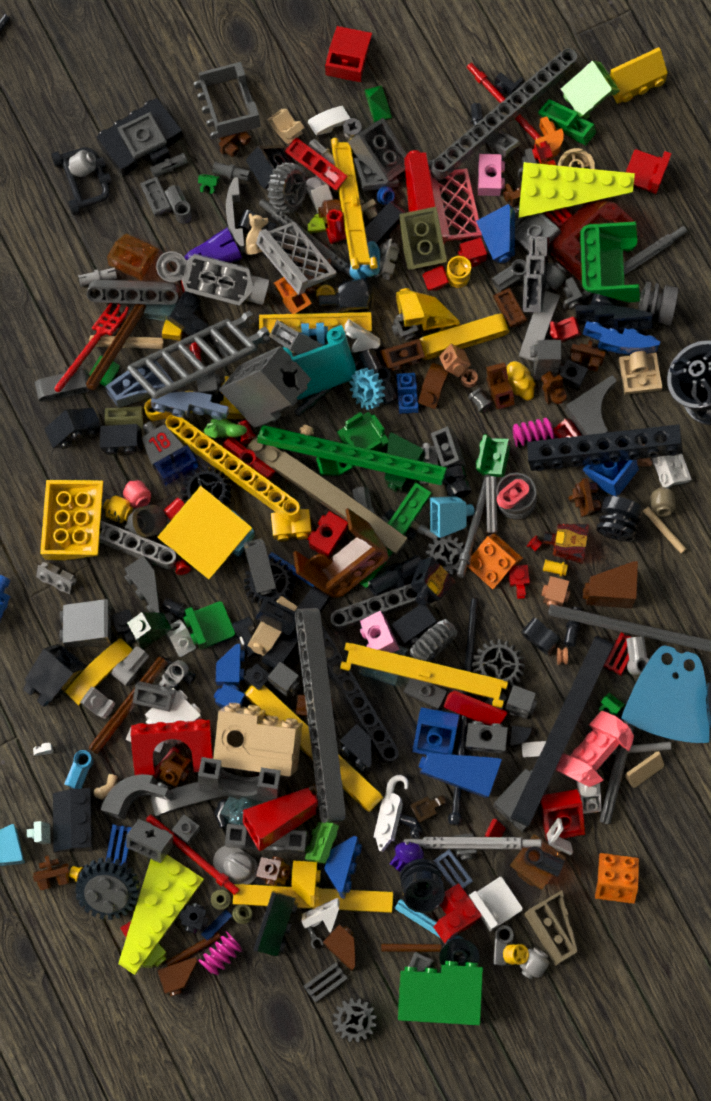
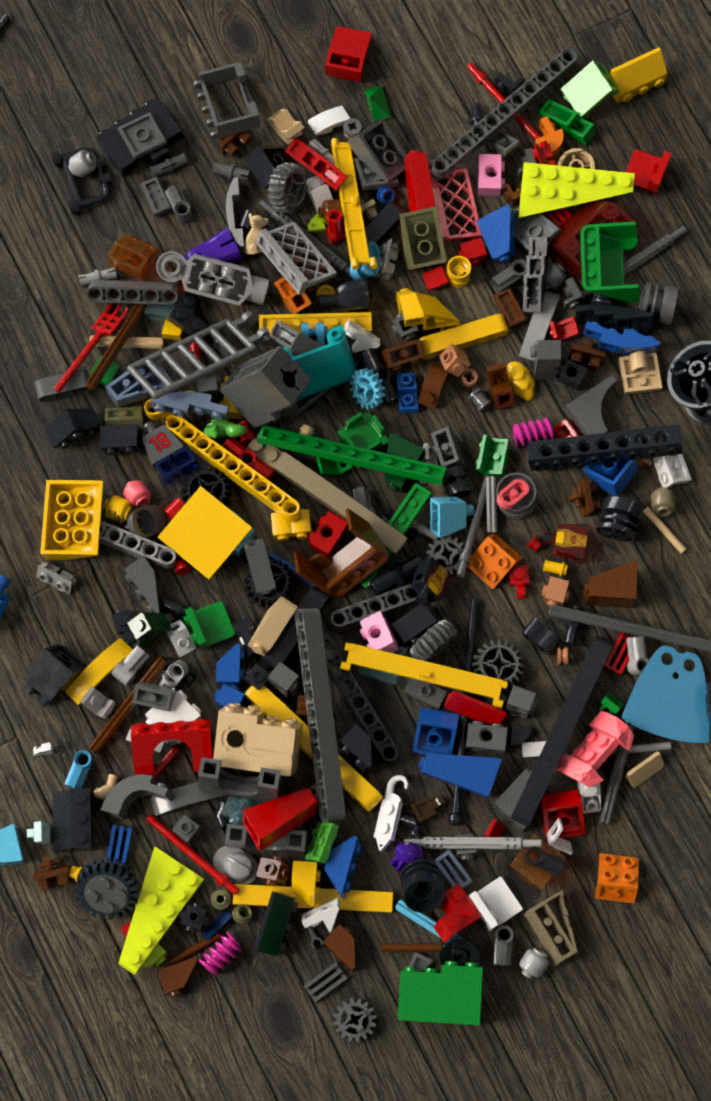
(86, 624): slope -> none
(149, 841): dark grey brick -> none
(174, 769): reddish brown brick -> none
(208, 180): green tile -> none
(276, 616): black slope -> none
(515, 954): yellow wheel -> none
(553, 388): reddish brown hips -> none

